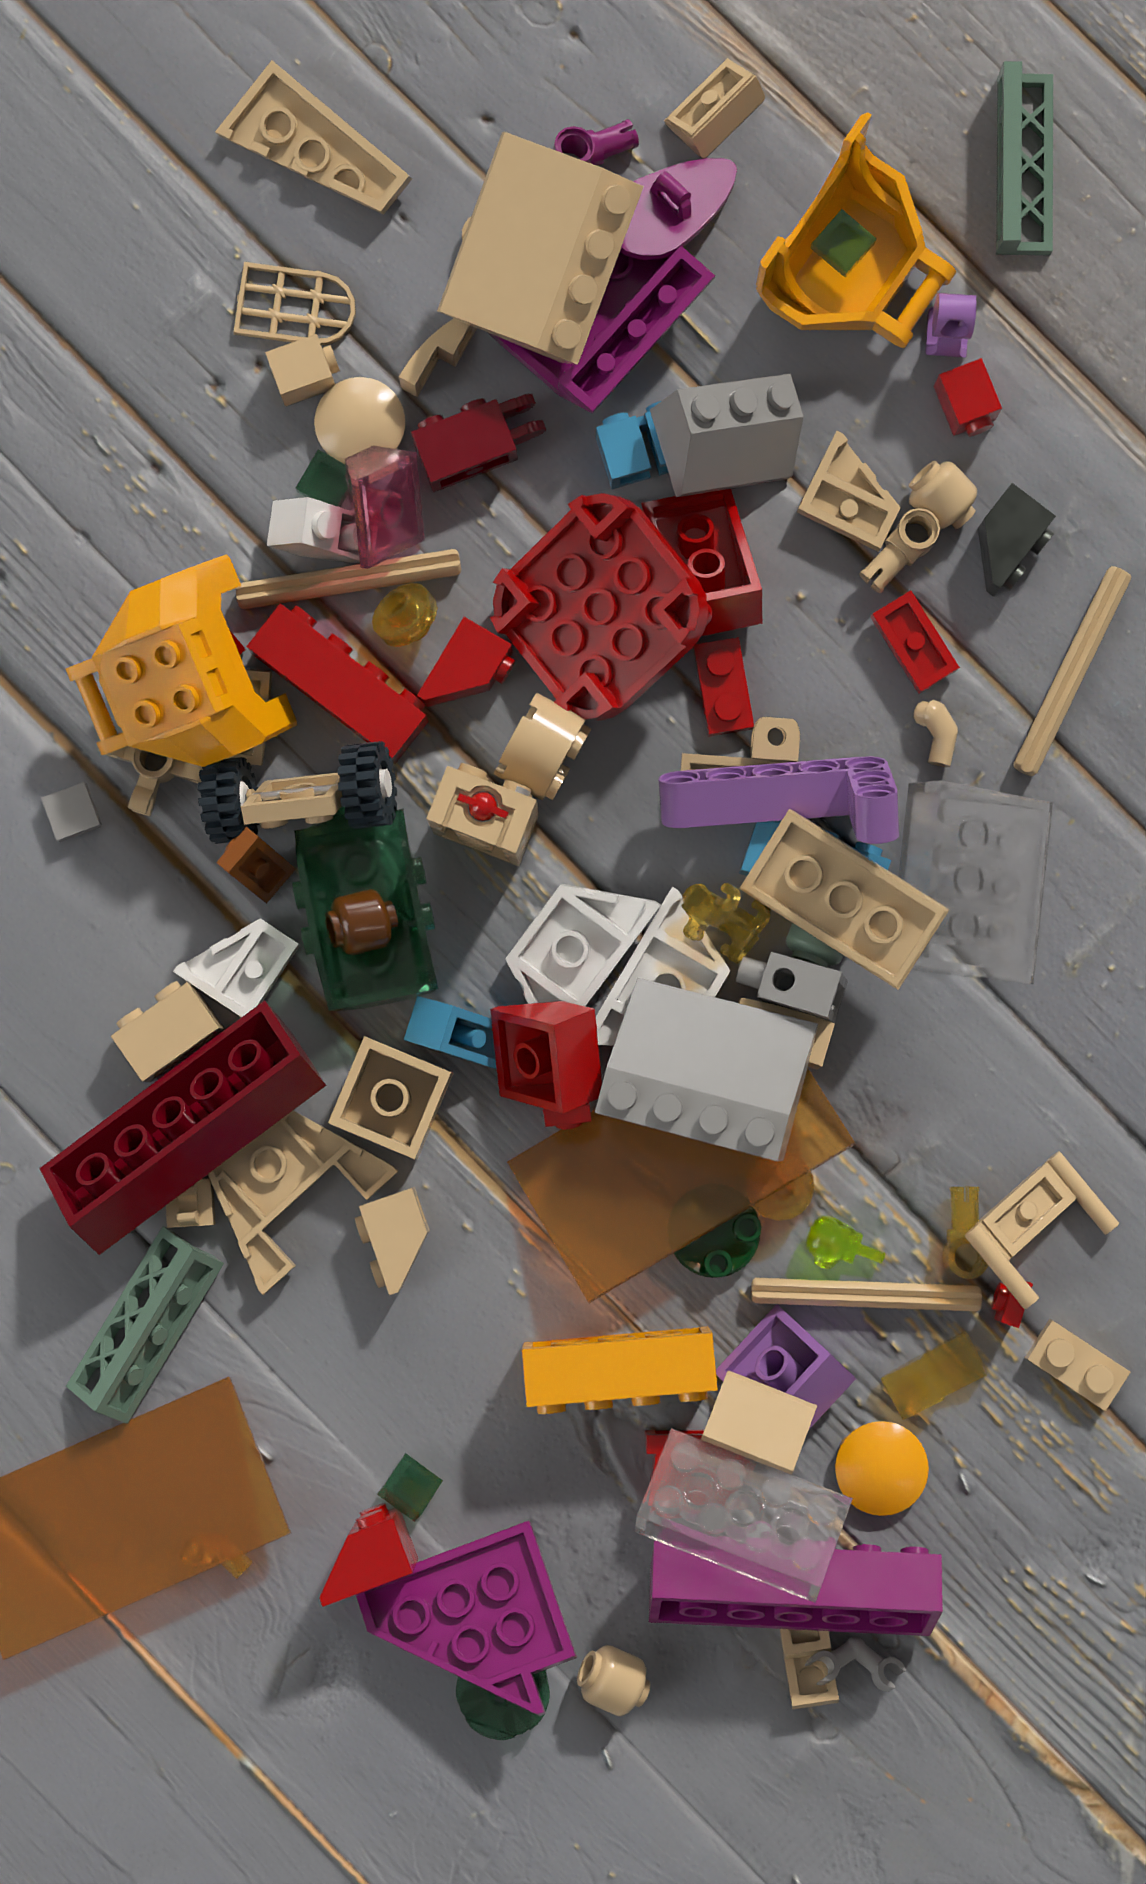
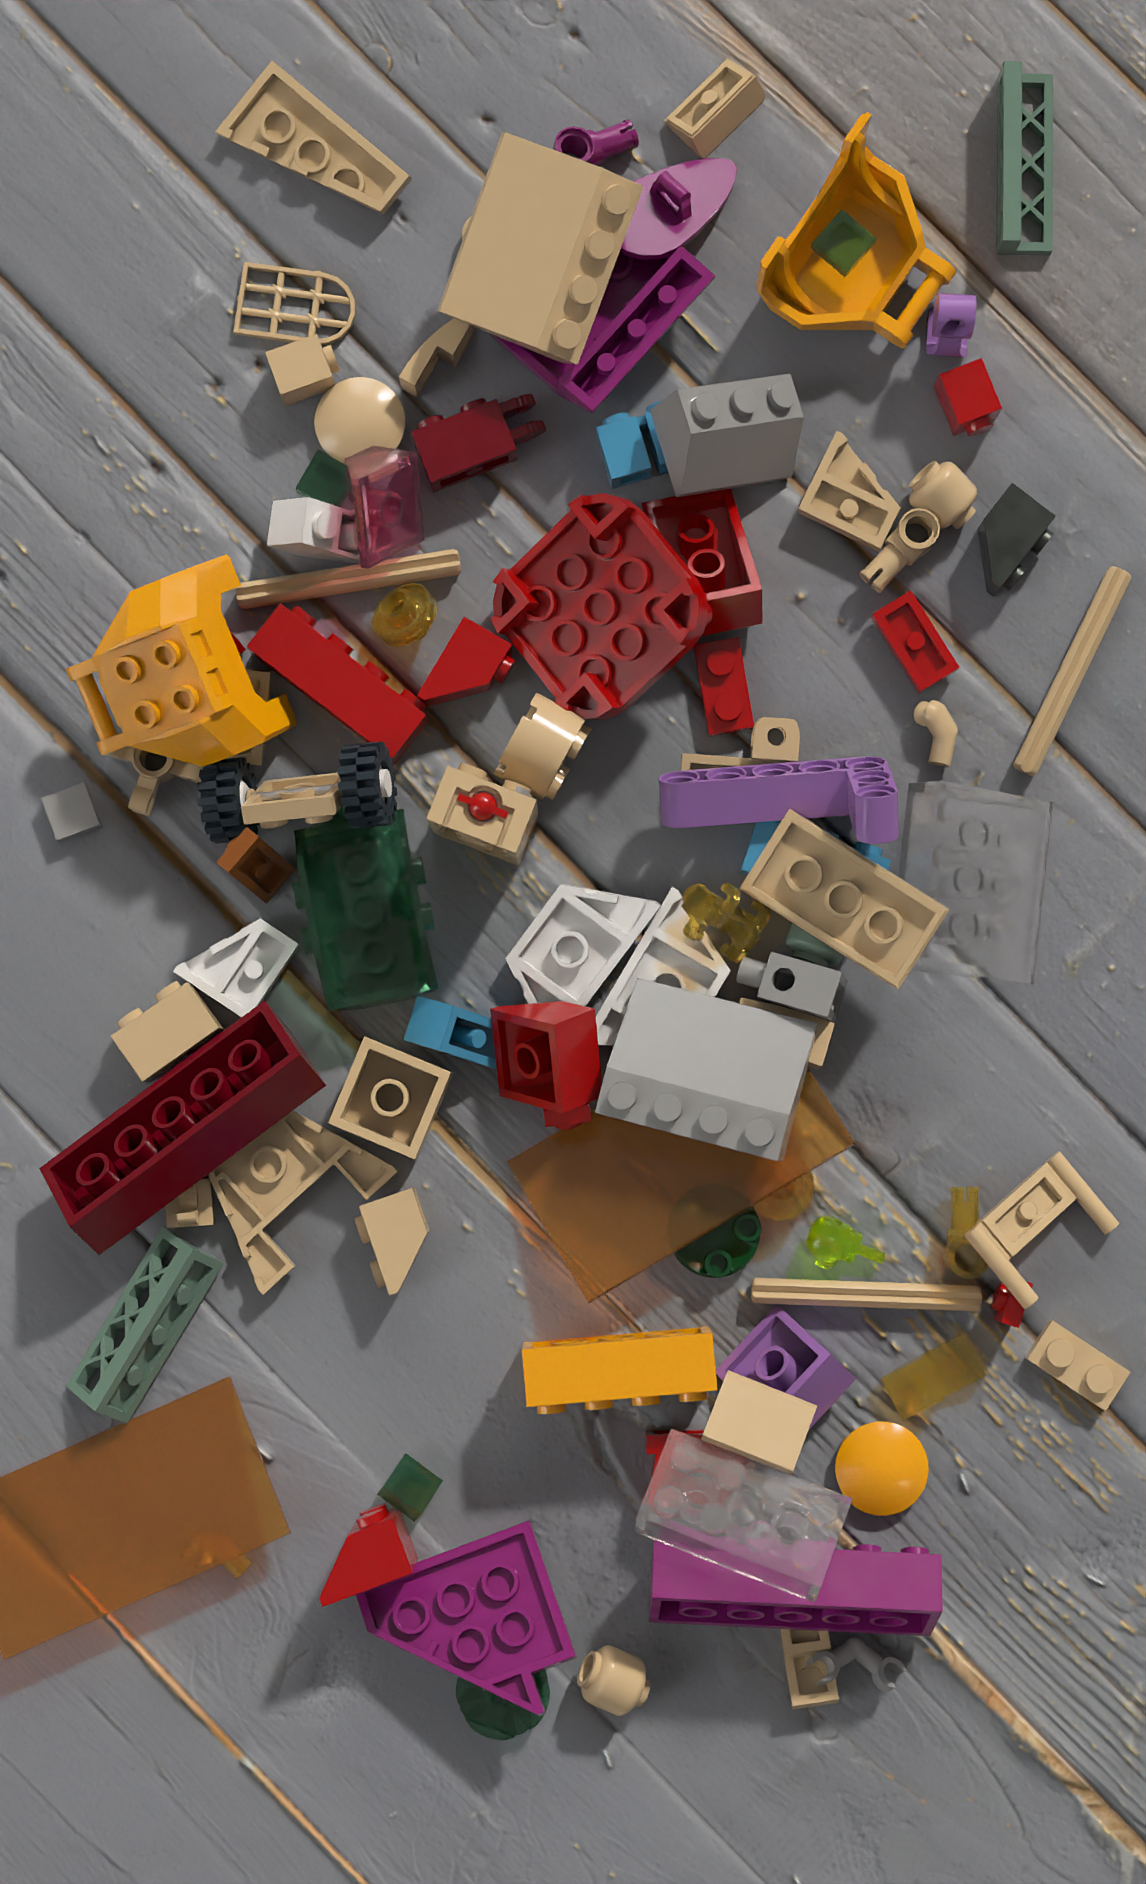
(360, 922): reddish brown head -> none

